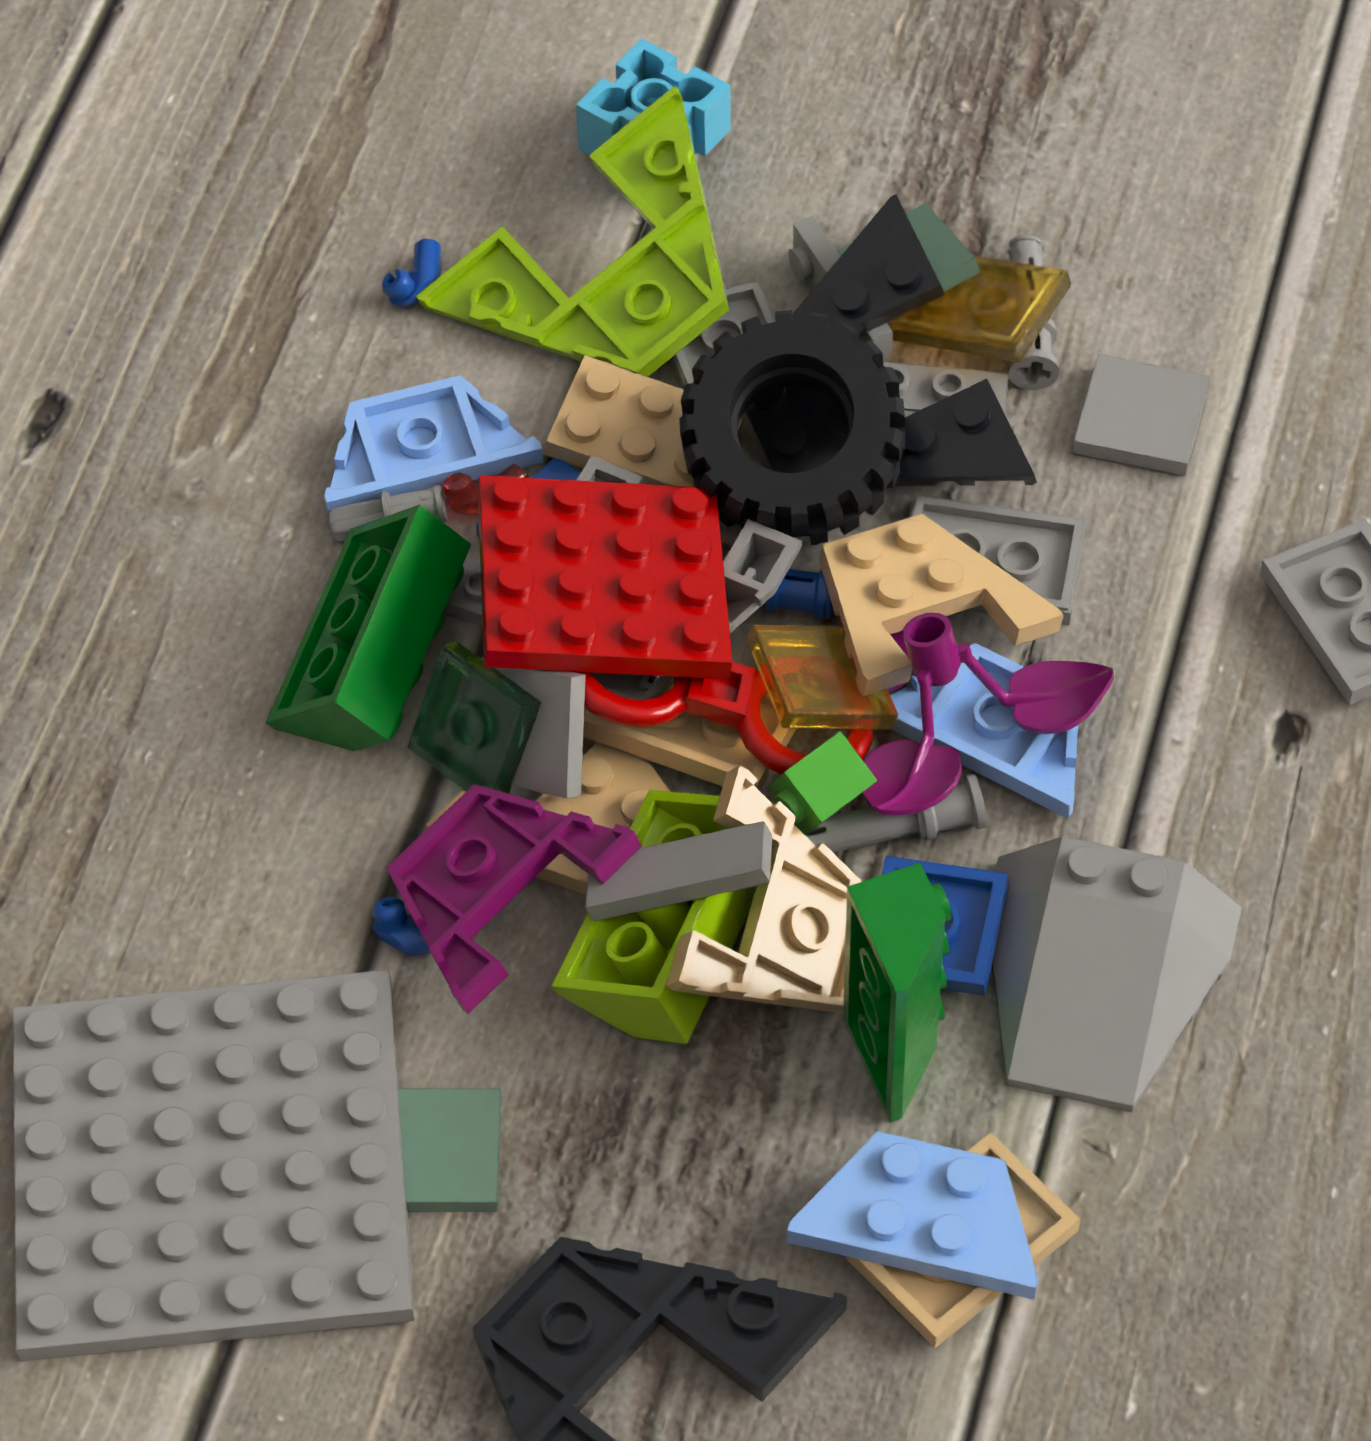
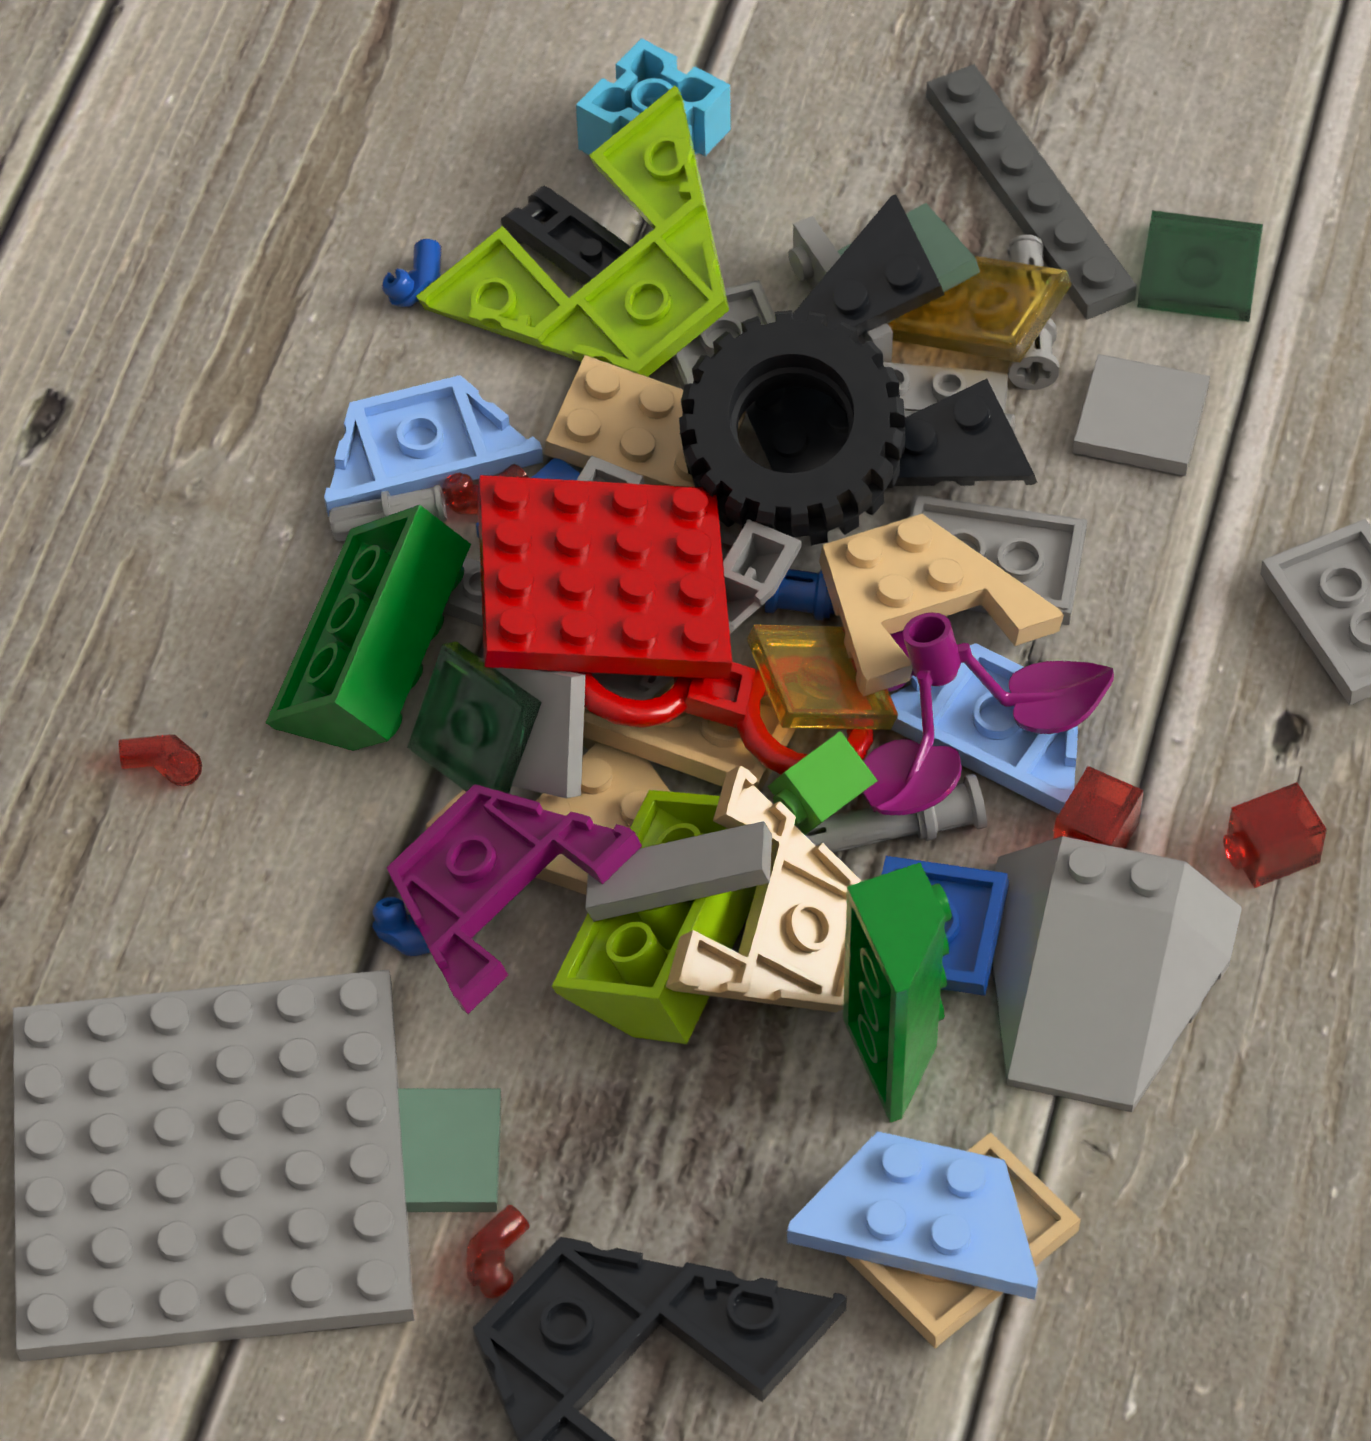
(165, 754): none -> clear red arm
(488, 1249): none -> clear red arm
(567, 238): none -> black plate
(1030, 190): none -> dark grey plate
(1100, 810): none -> clear red brick
(1200, 266): none -> clear green tile
(1274, 835): none -> clear red brick

